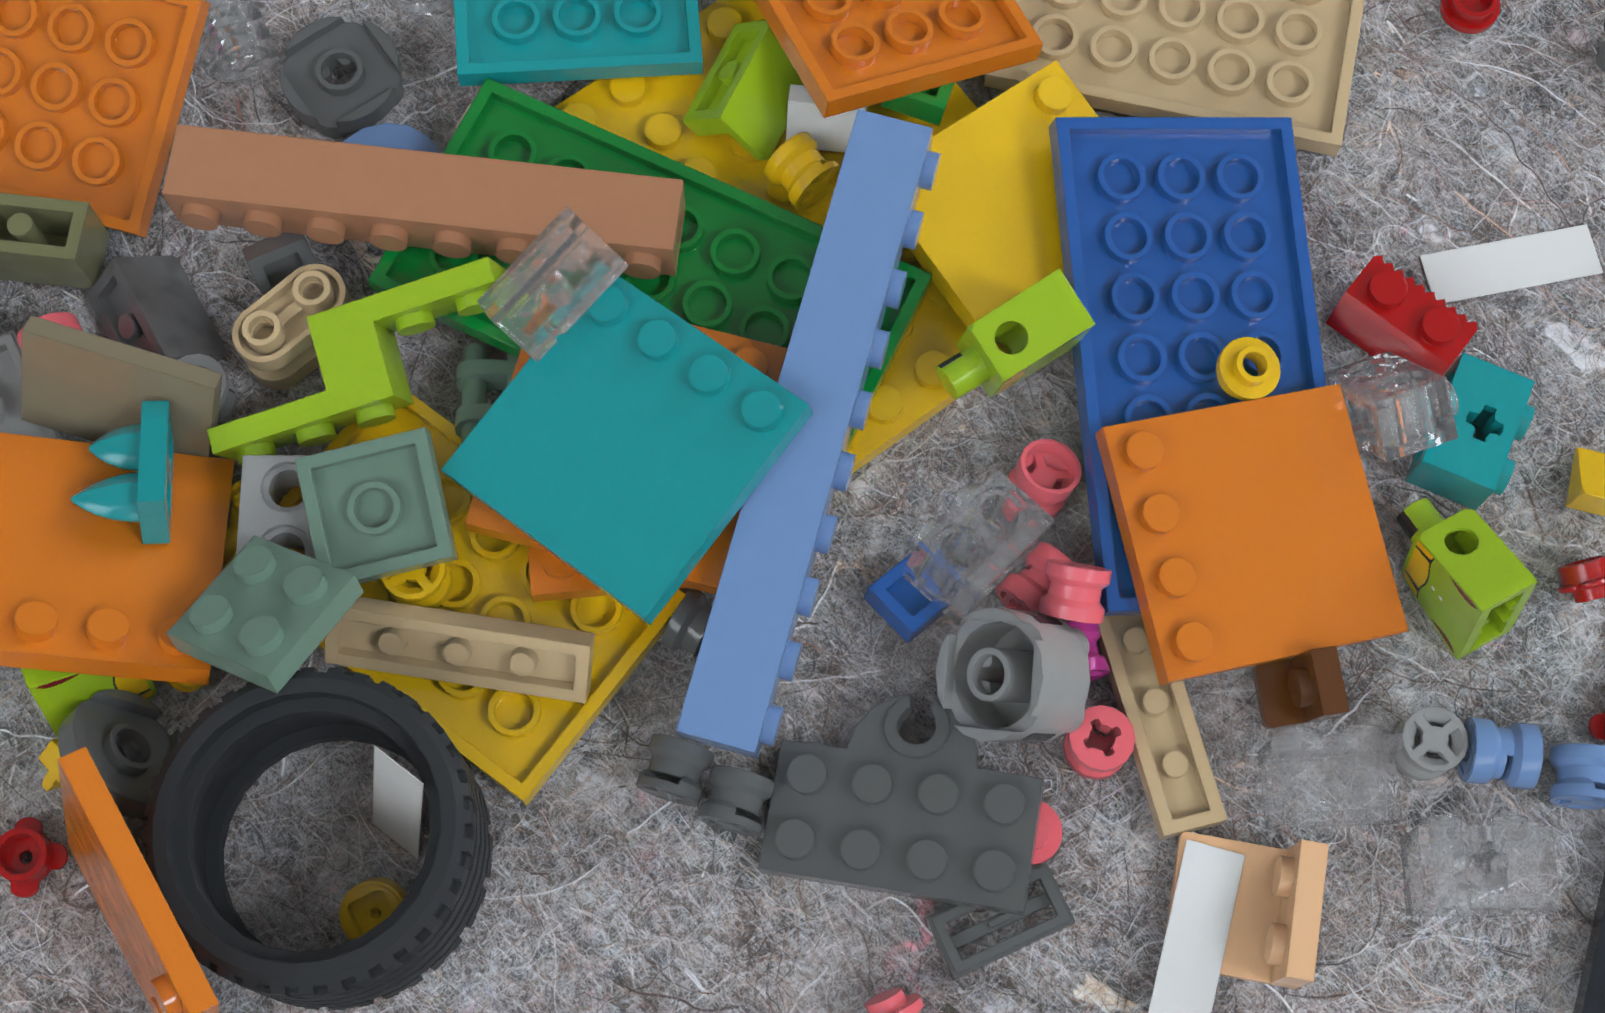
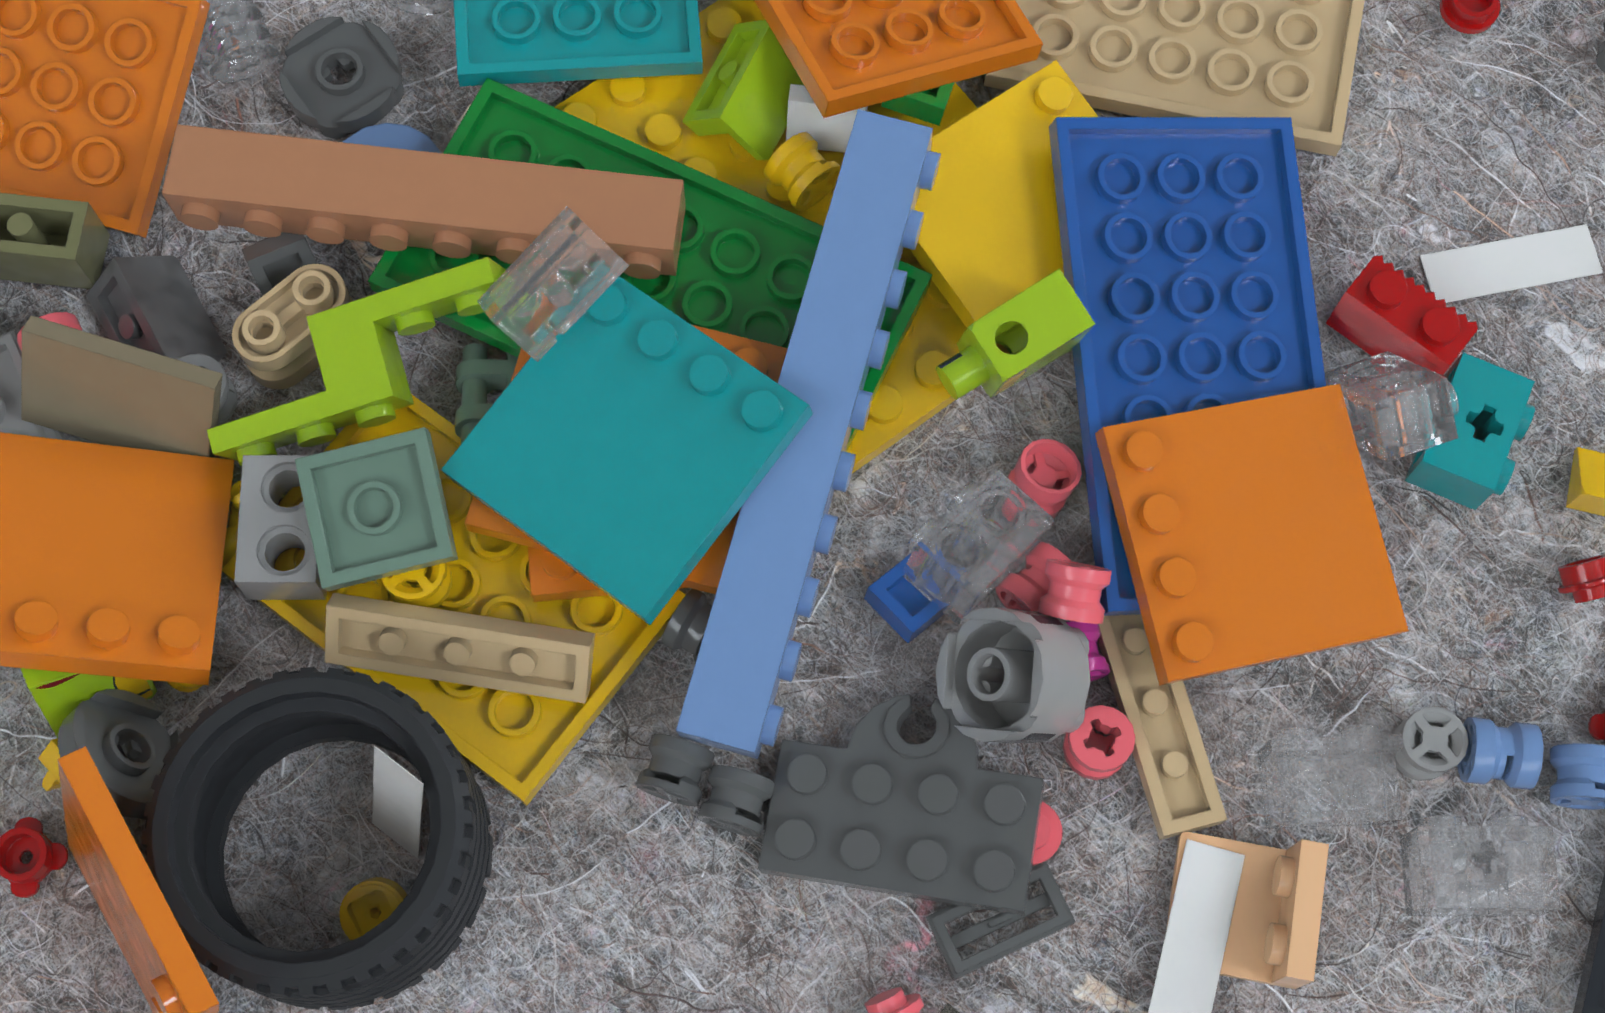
(141, 495): teal tile -> none
(265, 613): sand green plate -> none
(1236, 380): yellow plate -> none
(1300, 689): reddish brown bracket -> none
(1463, 576): lime torso -> none

